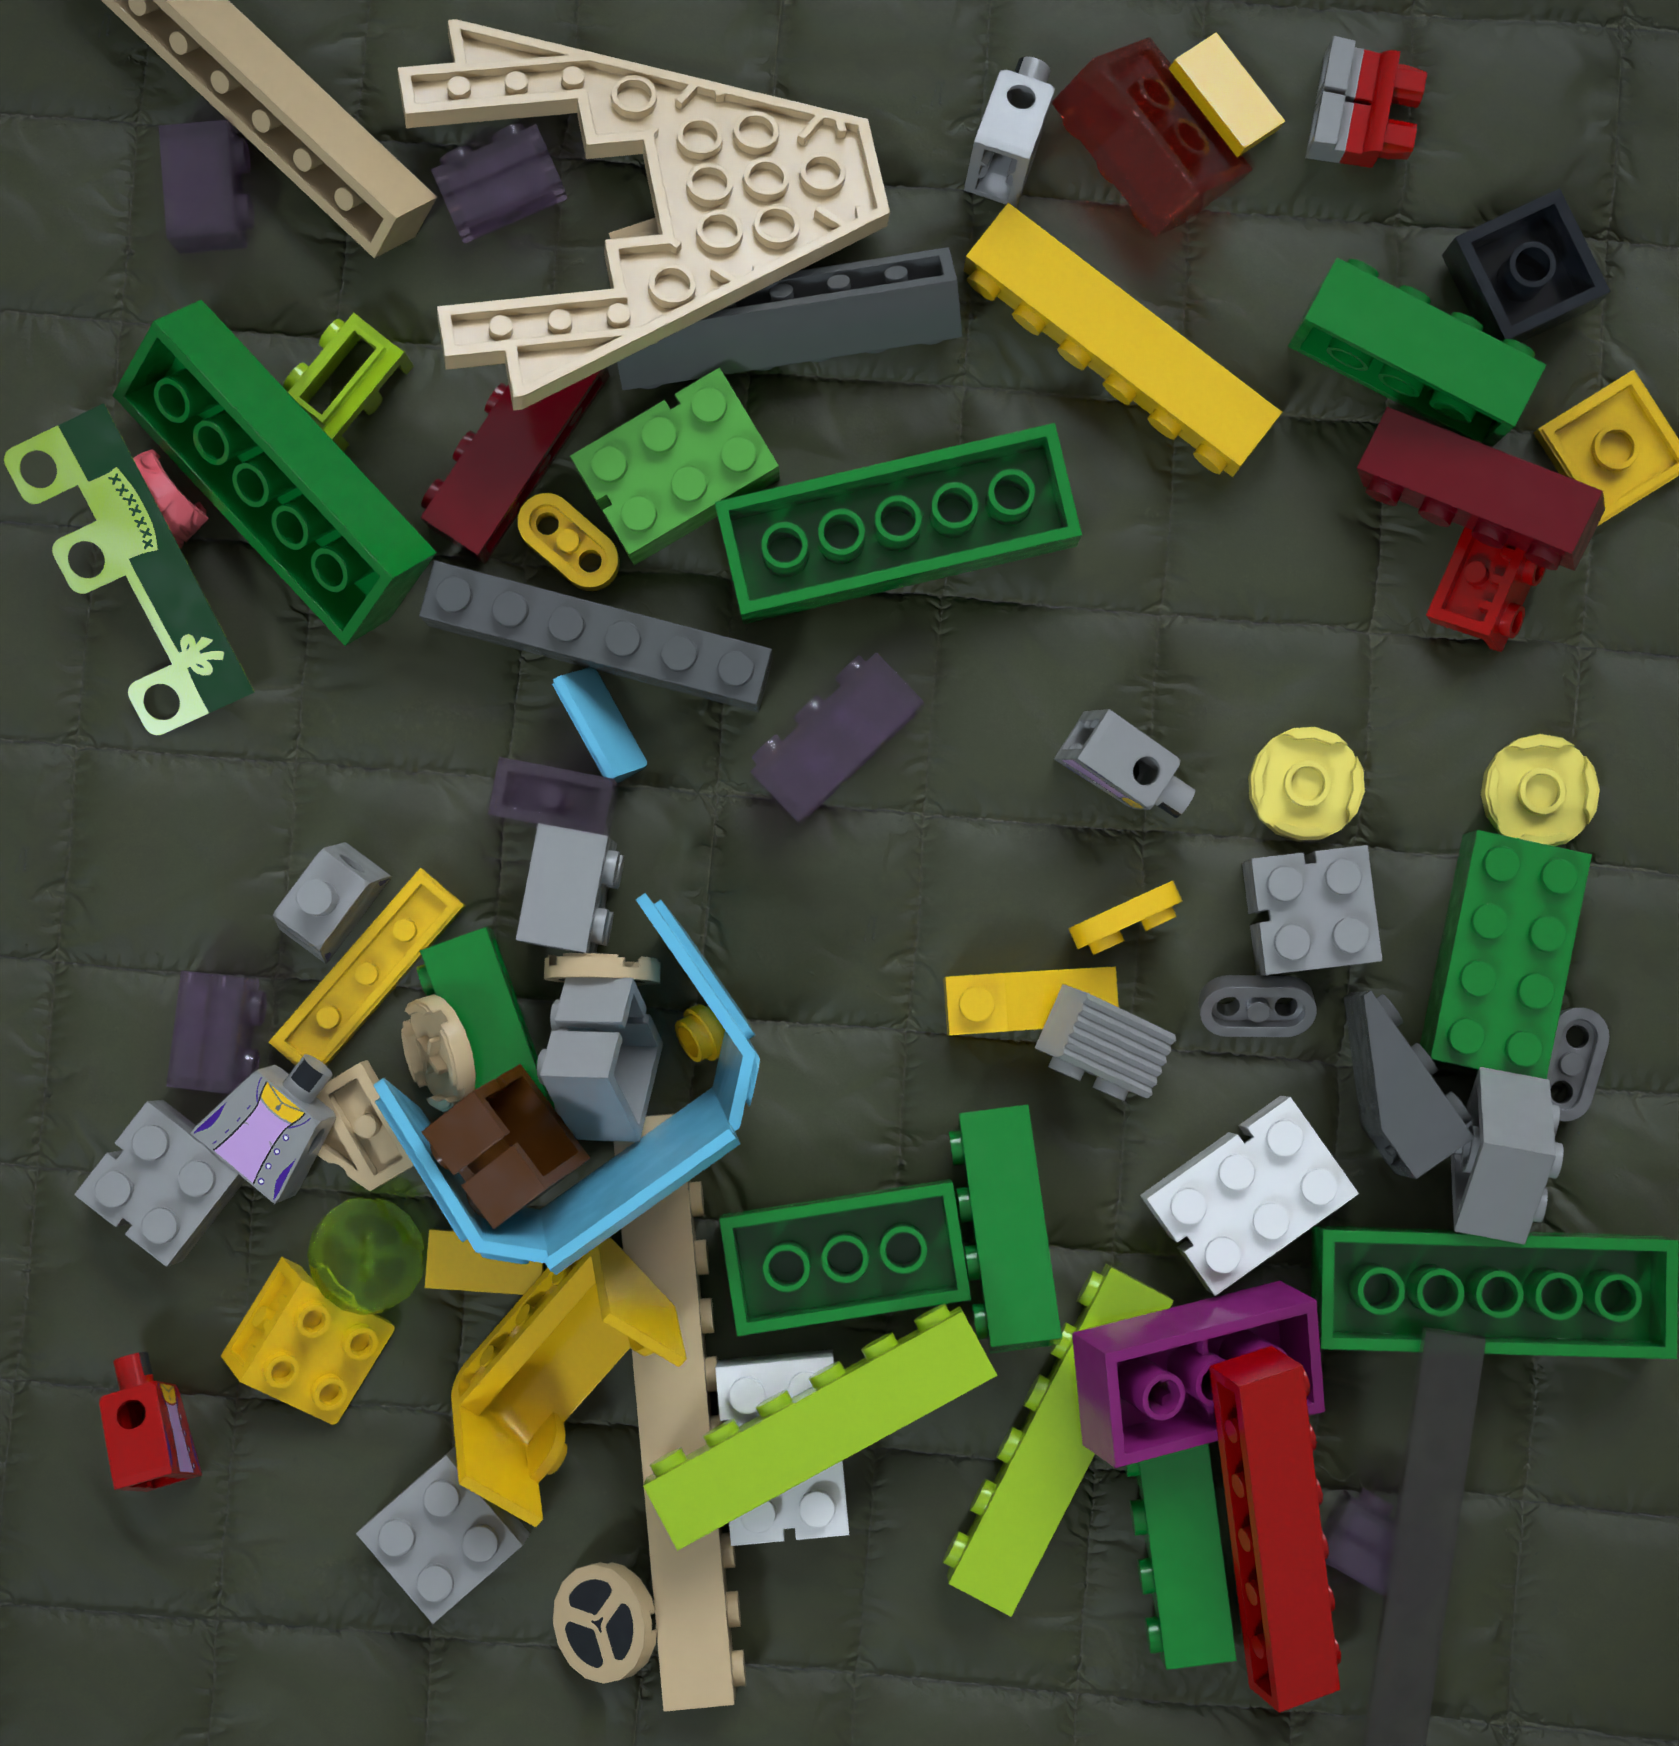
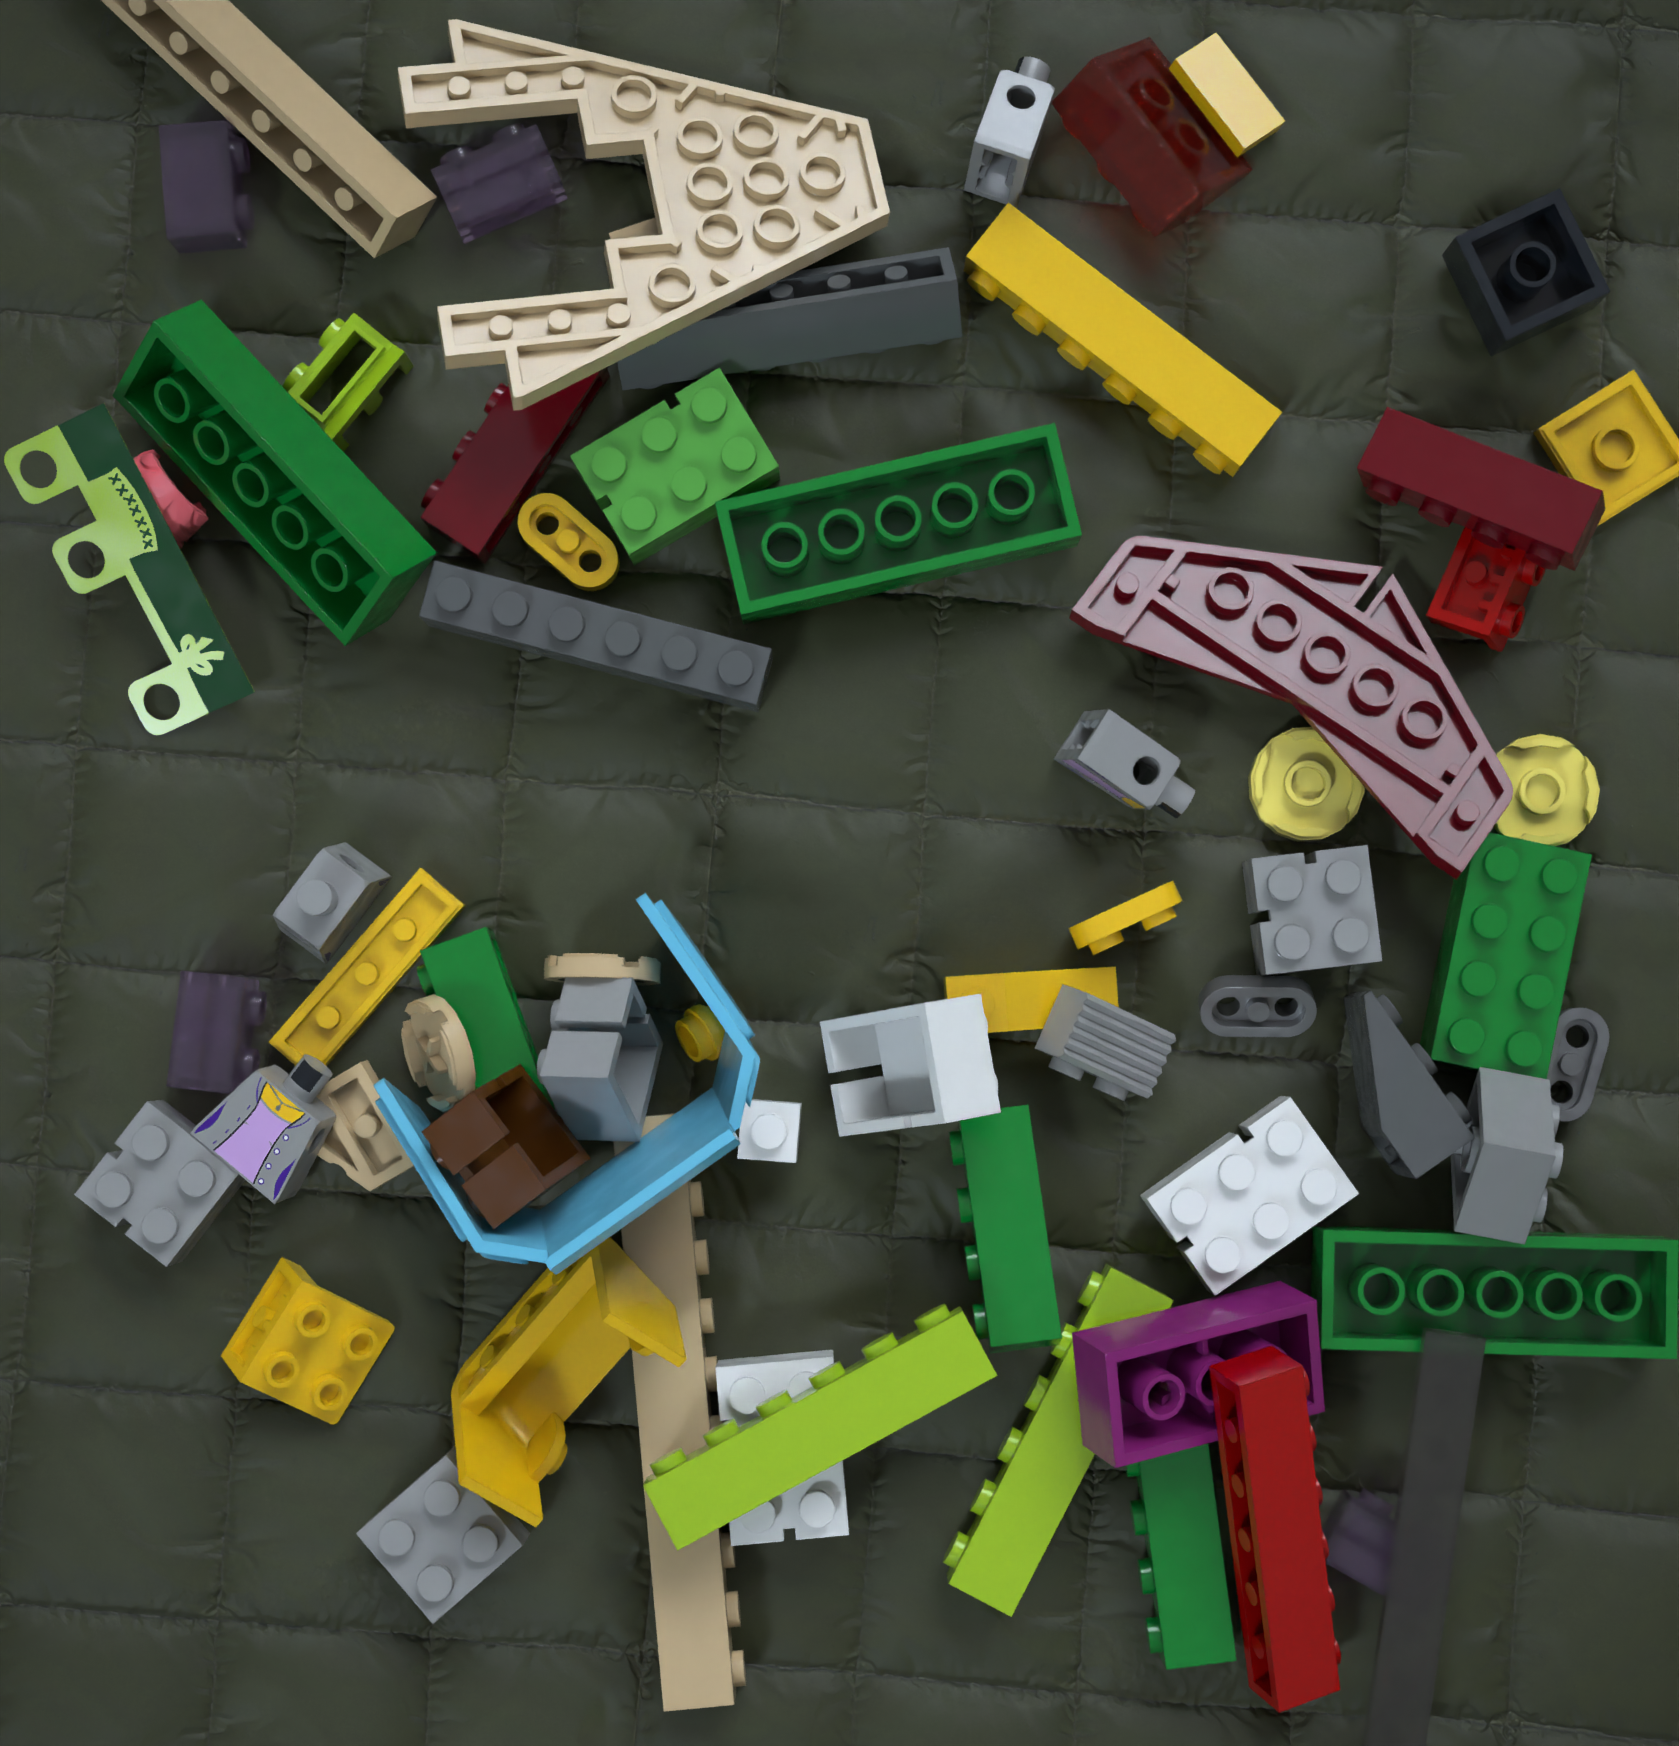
(152, 1450): red torso -> none
(366, 1255): clear neon green tile -> none
(458, 1267): yellow tile -> none
(552, 796): clear purple brick -> none
(569, 890): light grey brick -> none
(600, 724): medium azure slope -> none
(604, 1622): tan tile -> none
(770, 1131): none -> white brick
(835, 737): clear purple brick -> none
(844, 1257): green brick -> none
(931, 1063): none -> white piece
(1354, 676): none -> wing
(1355, 104): hips -> none
(1417, 353): green brick -> none

